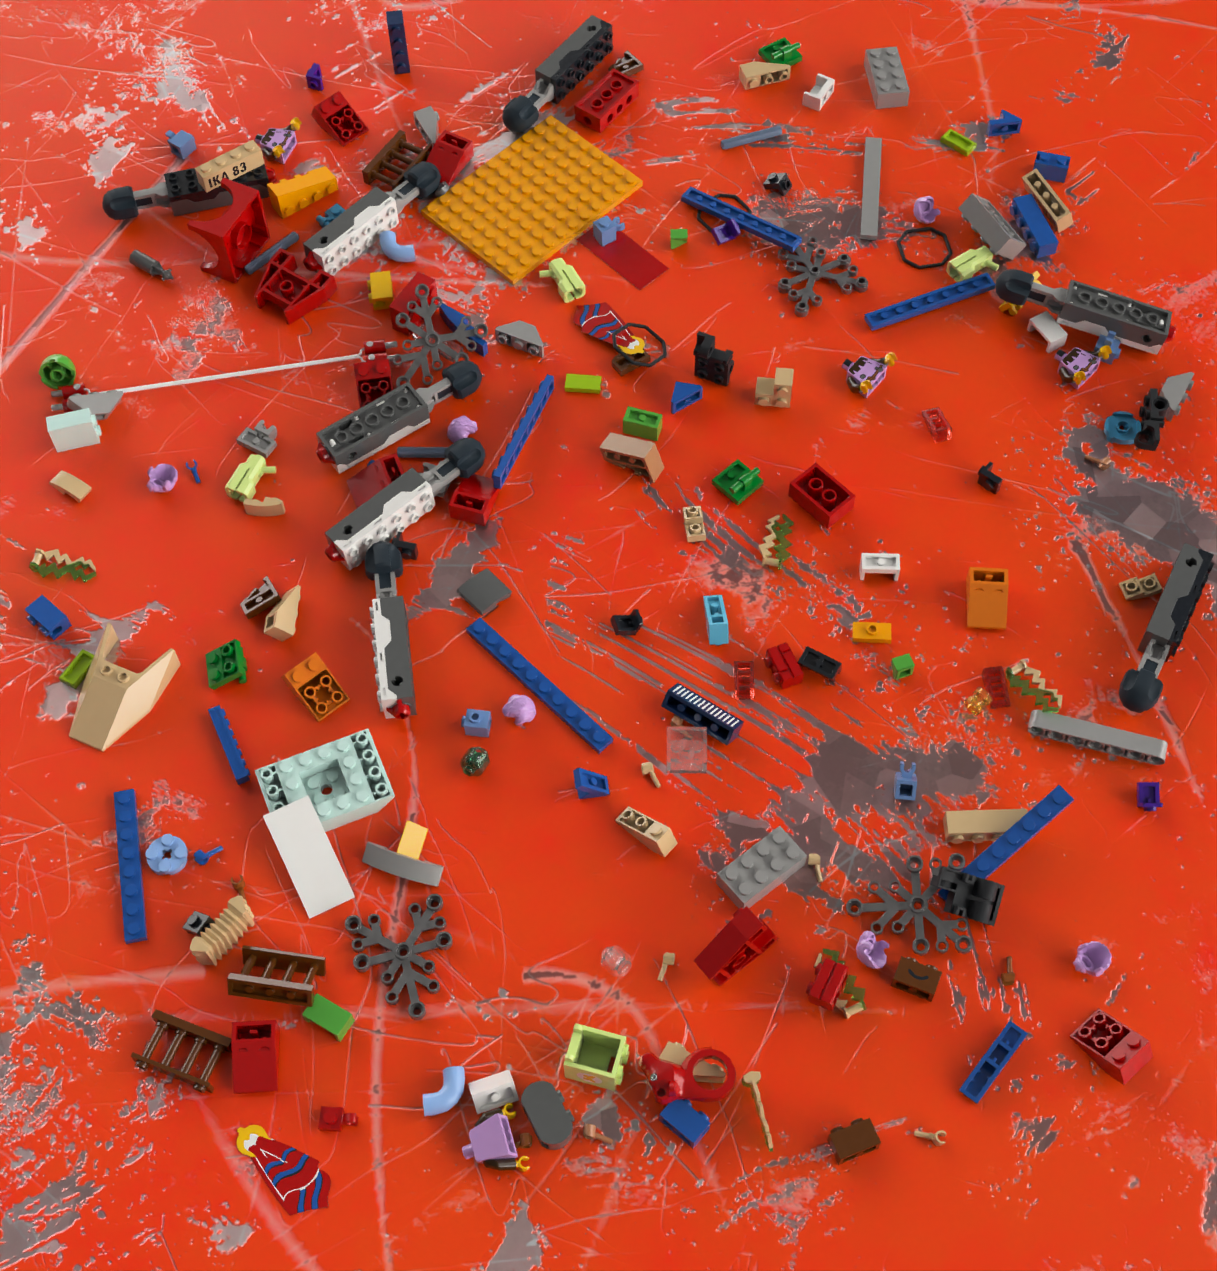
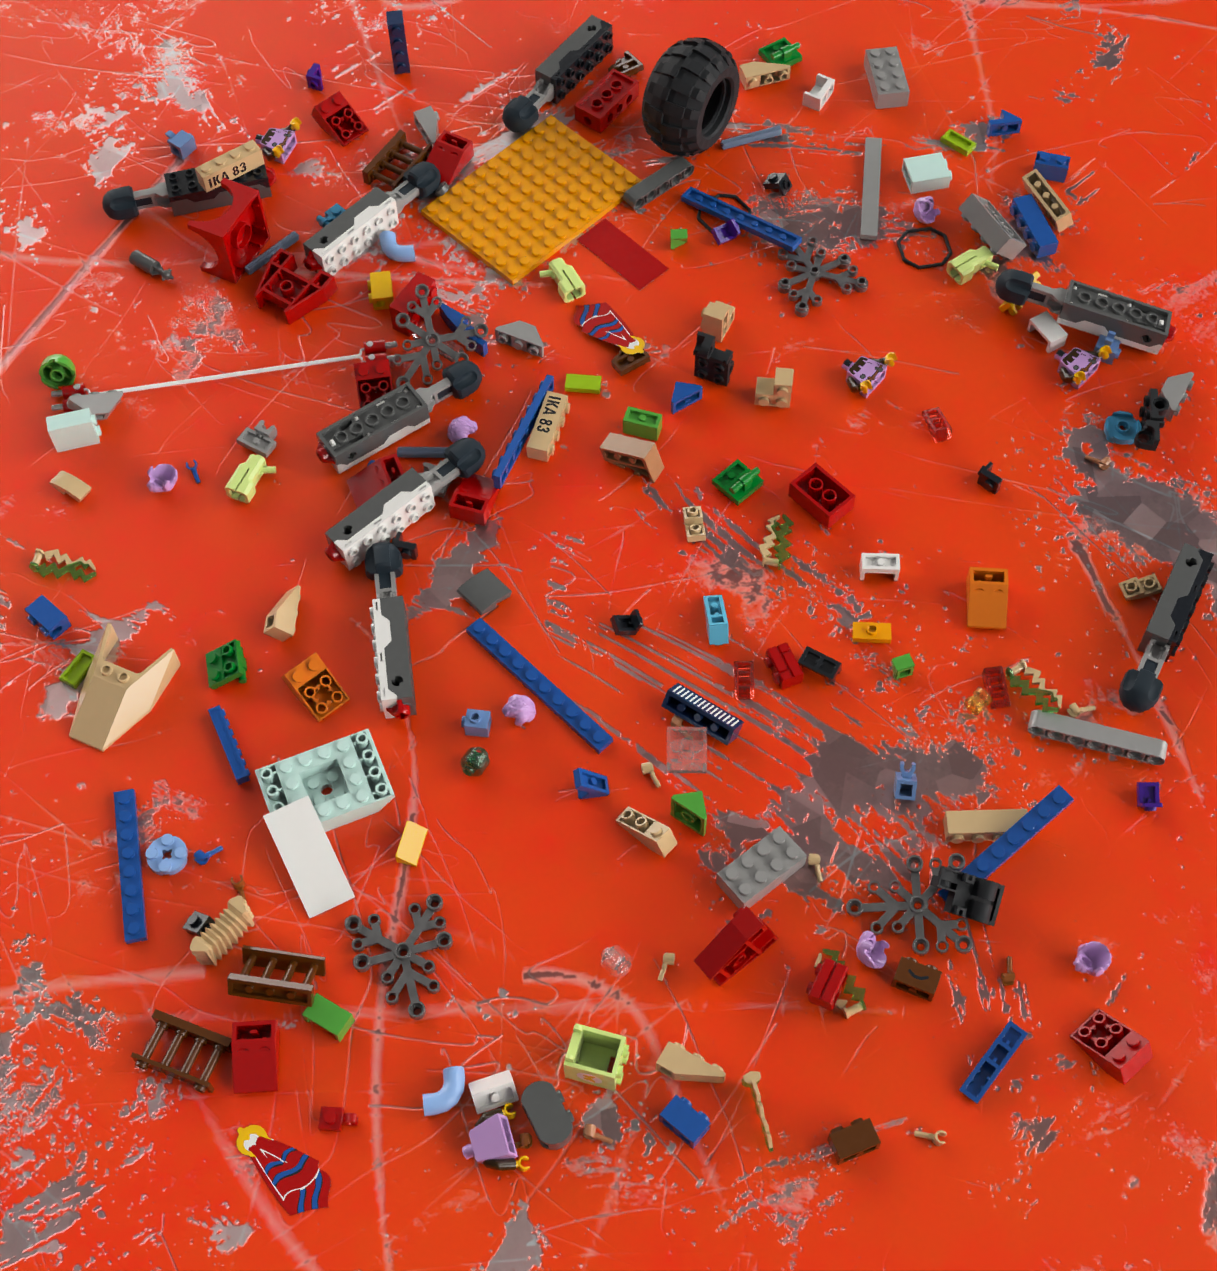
(260, 599): reddish brown wing -> none
(268, 507): tan slope -> none
(301, 191): light orange wedge -> none
(402, 865): light grey slope -> none
(547, 426): none -> tan brick
(605, 229): medium blue brick -> none
(628, 358): black piece -> none
(658, 183): none -> dark grey beam
(676, 1081): red animal -> none
(690, 96): none -> black tyre
(690, 810): none -> bright green slope
(717, 319): none -> tan brick
(926, 172): none -> light aqua brick
(929, 301): blue plate -> none
(1075, 711): none -> tan hand

